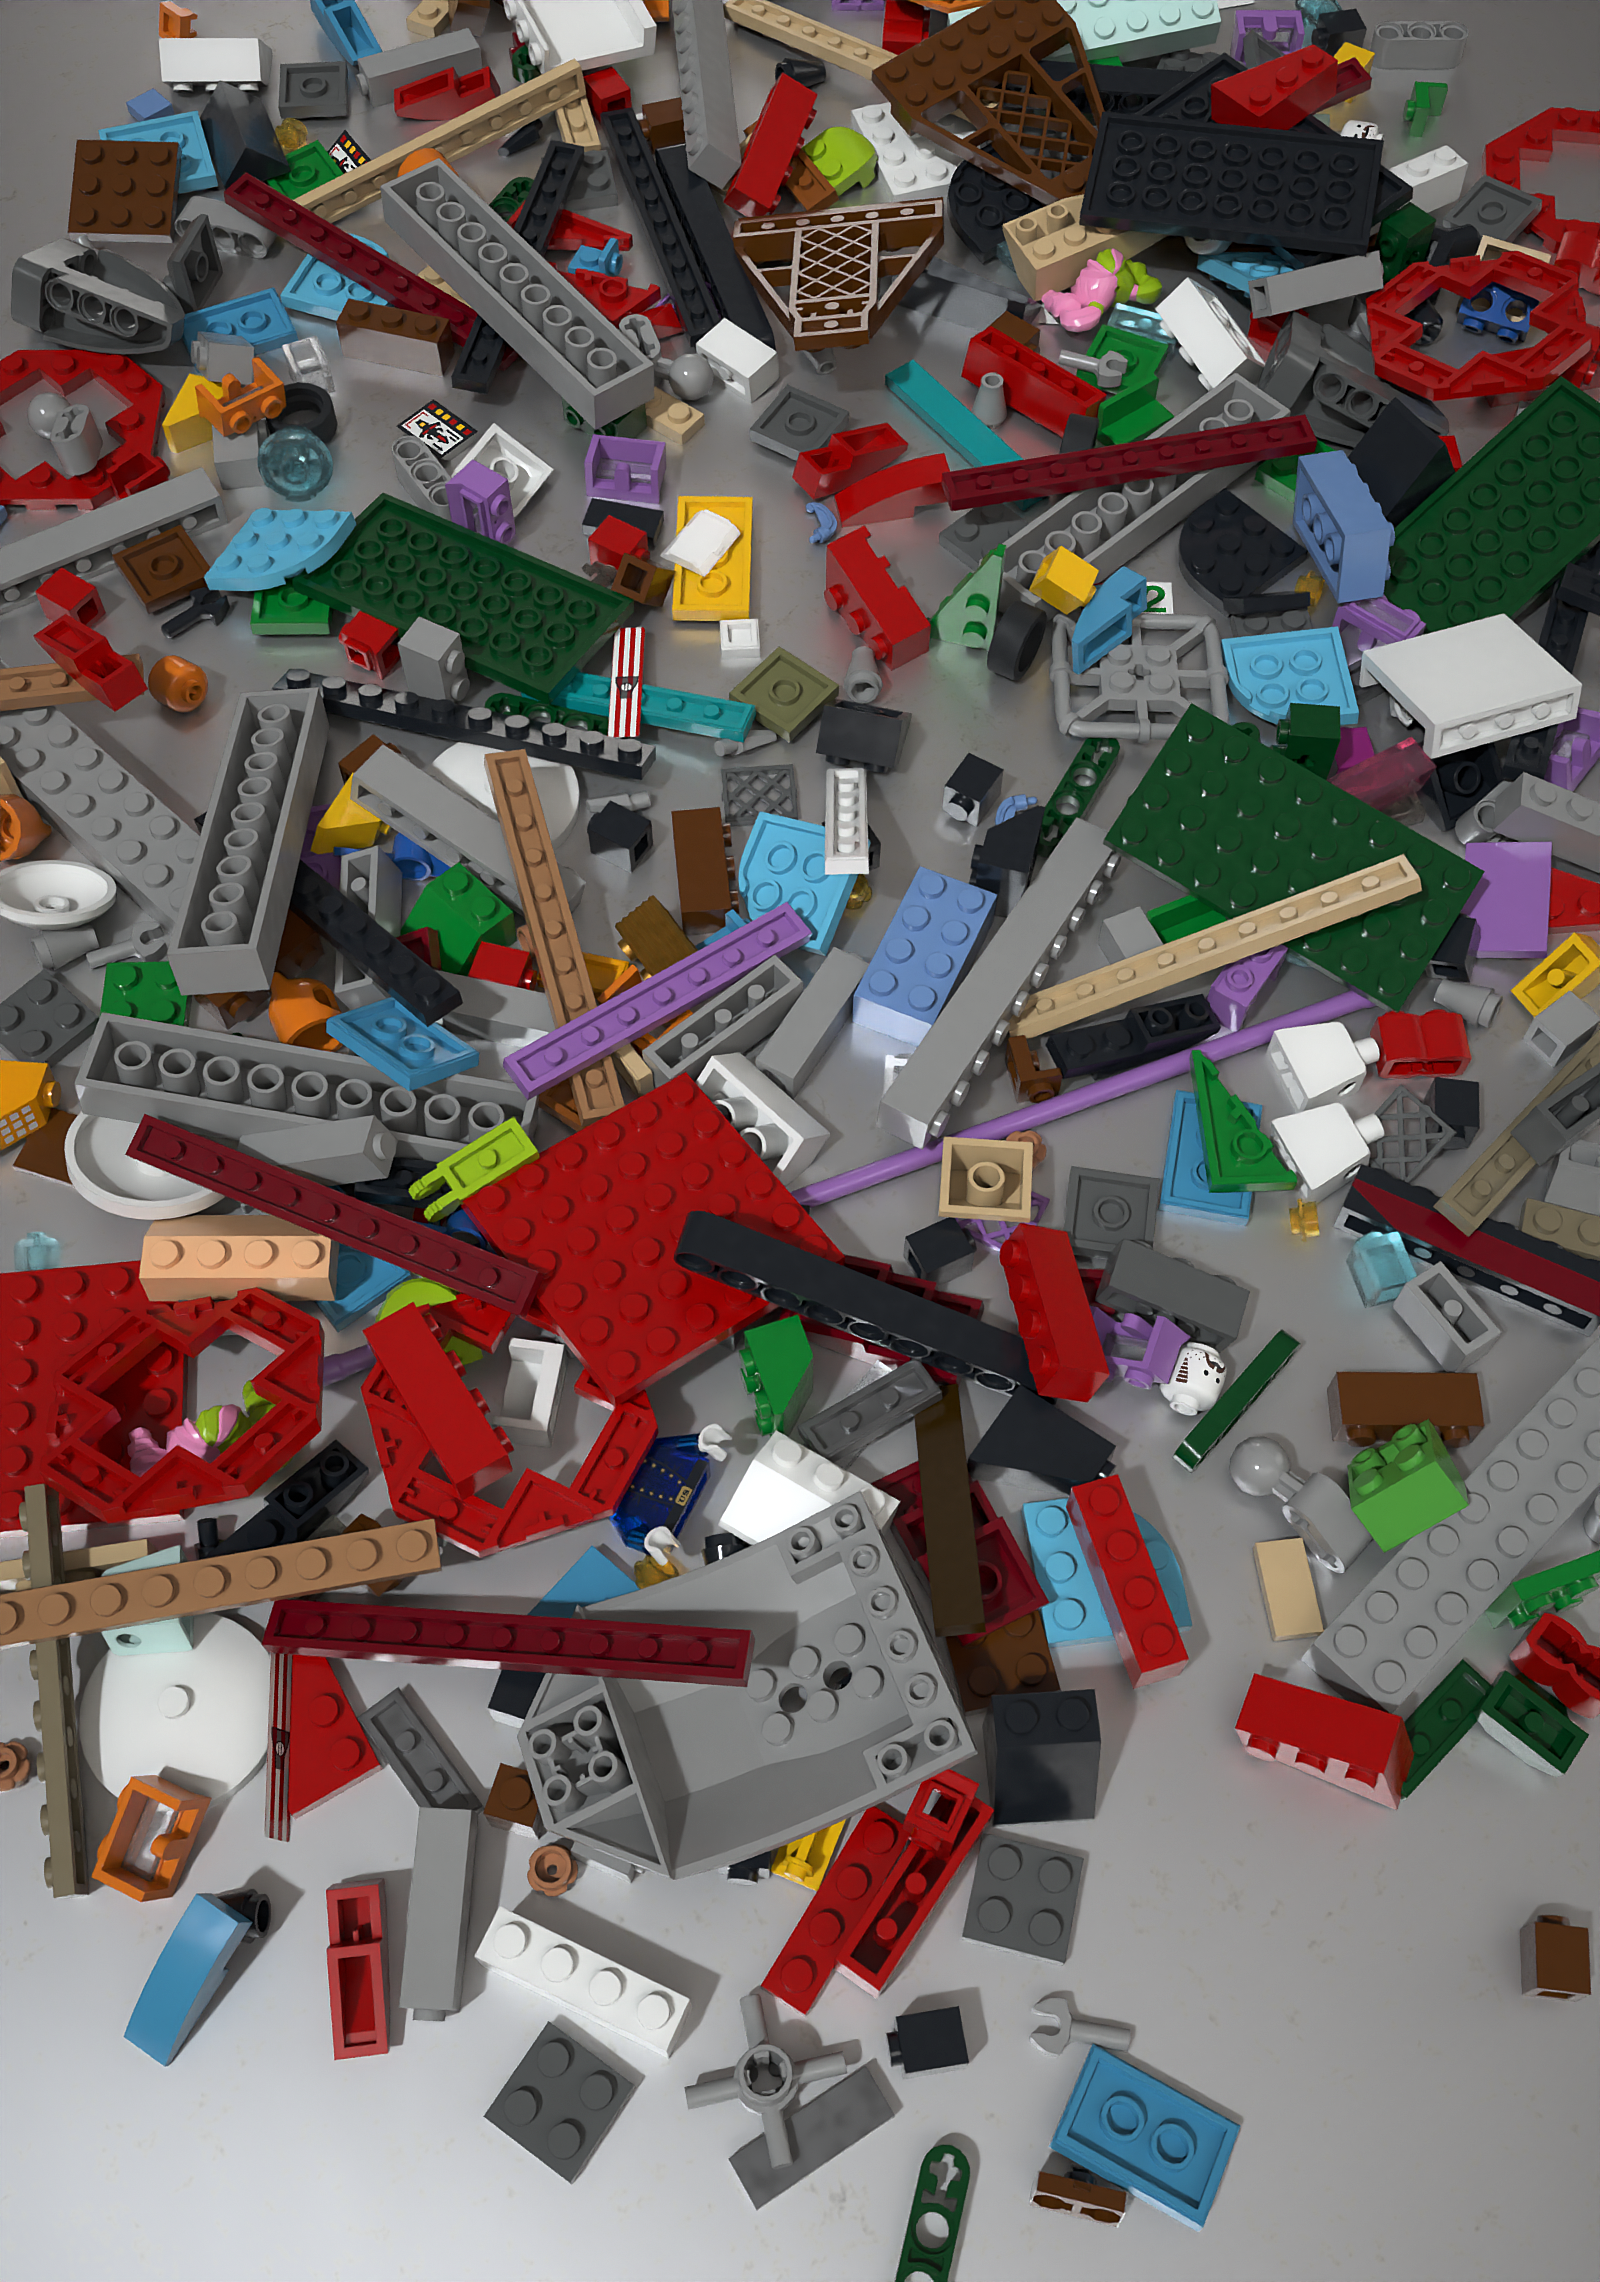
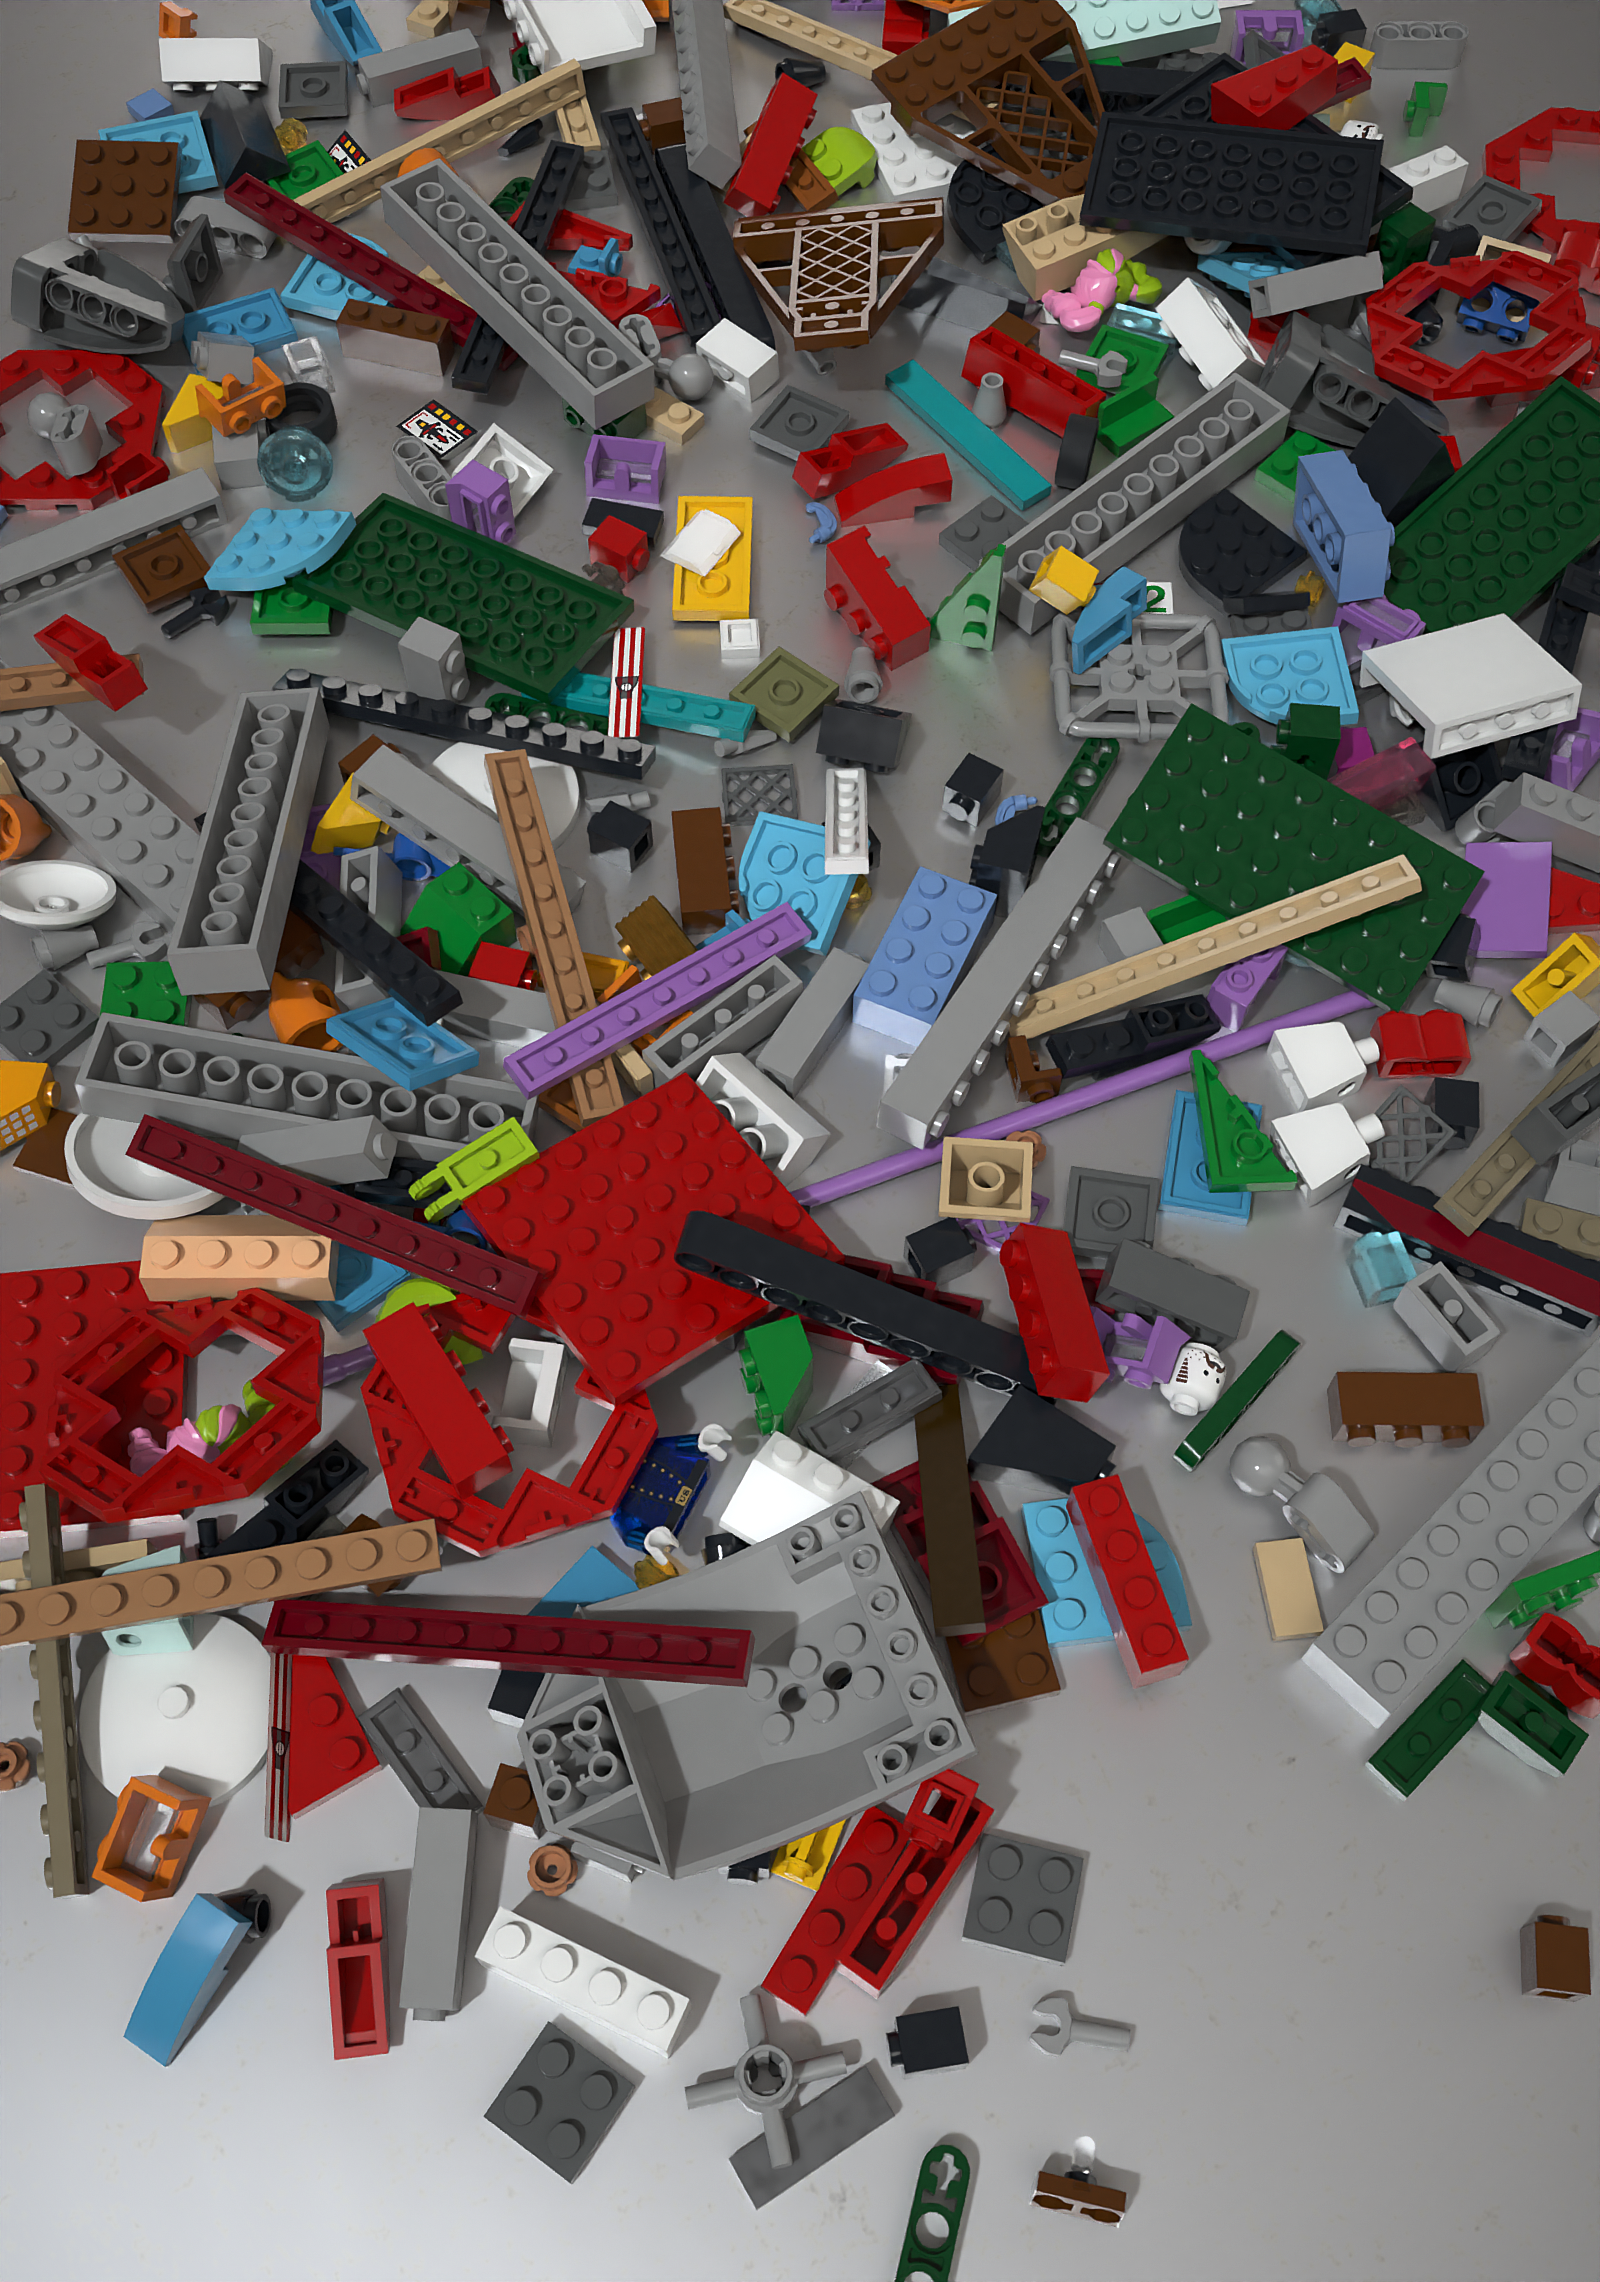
(36, 1253): clear light blue piece -> none
(71, 596): red brick -> none
(178, 684): orange head -> none
(369, 643): red window -> none
(606, 92): red brick -> none
(643, 580): reddish brown brick -> none
(1016, 640): black tyre -> none
(1042, 1757): black slope -> none
(1128, 462): dark red plate -> none
(1145, 2137): dark azure tile -> none
(1304, 1220): clear yellow plate -> none
(1327, 1738): red wedge -> none
(1405, 1485): bright green slope -> none

